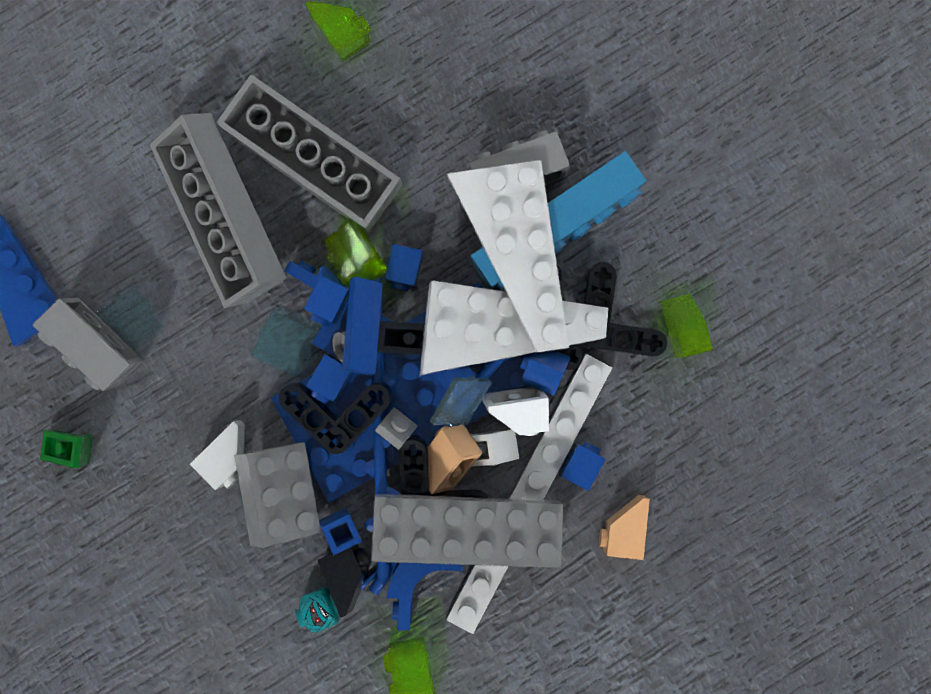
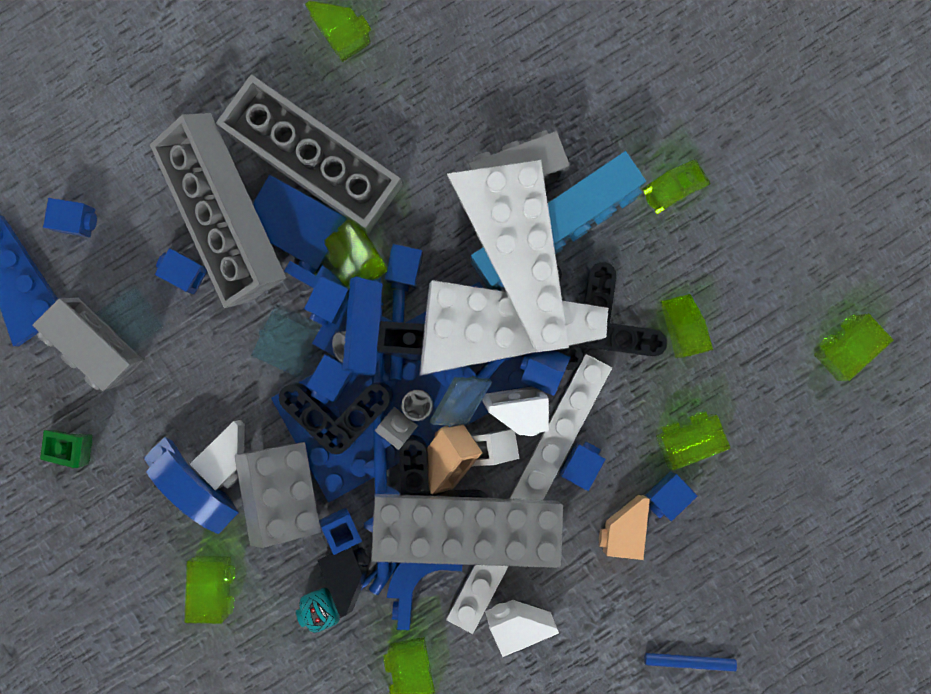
(70, 217): none -> blue brick
(180, 271): none -> blue brick
(187, 489): none -> blue arch
(209, 589): none -> clear neon green brick
(296, 221): none -> blue tile
(397, 316): none -> blue bar
(413, 404): none -> light grey wheel
(519, 625): none -> white slope
(670, 496): none -> blue brick
(675, 186): none -> clear neon green slope
(692, 441): none -> clear neon green brick
(692, 662): none -> blue bar
(852, 346): none -> clear neon green brick

